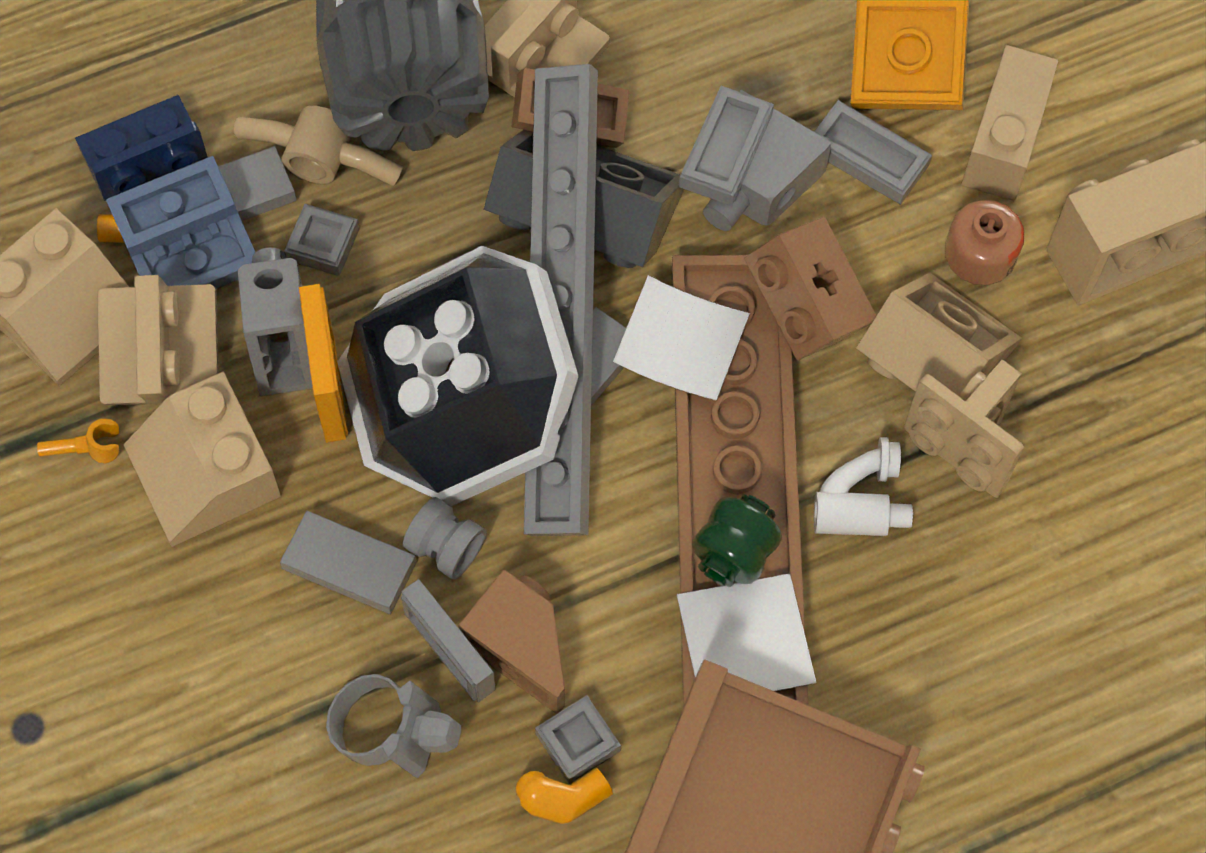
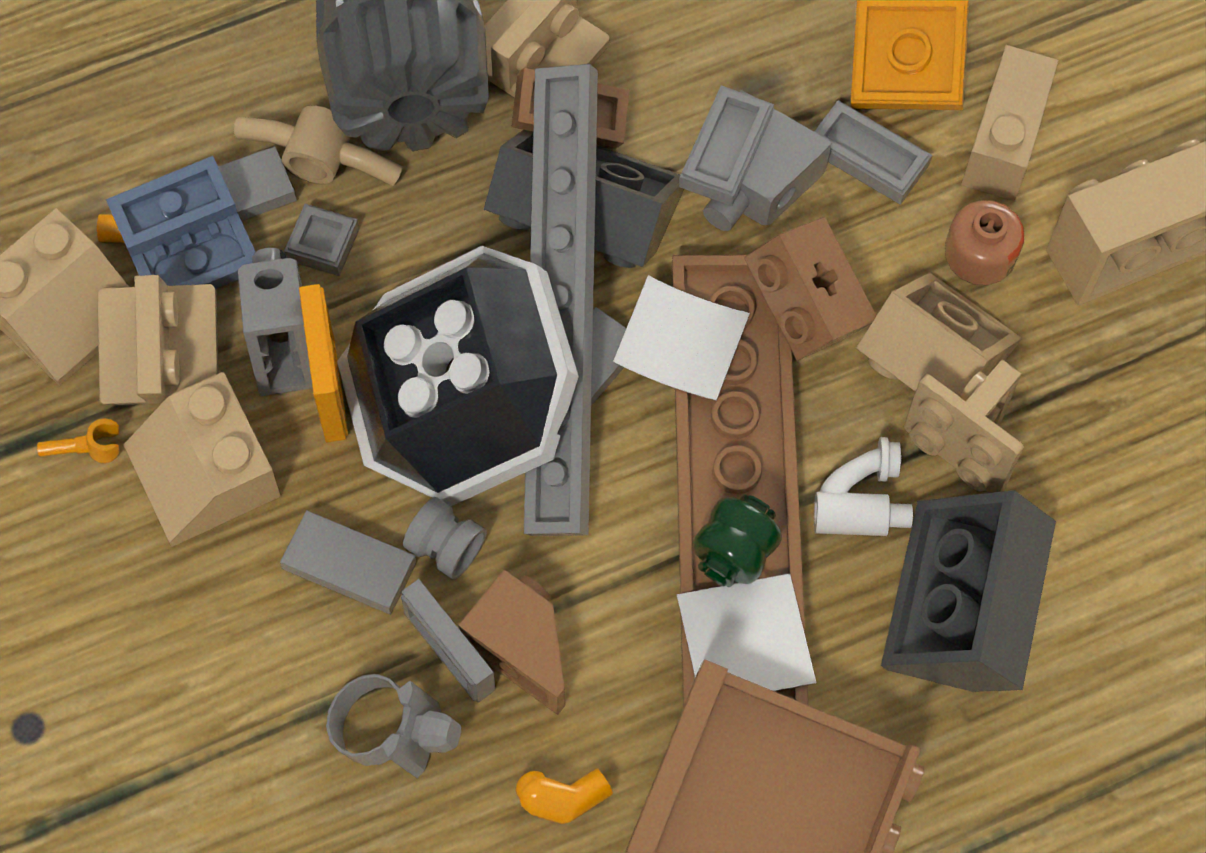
(141, 147): dark blue bracket -> none
(578, 739): light grey tile -> none
(970, 591): none -> dark grey slope

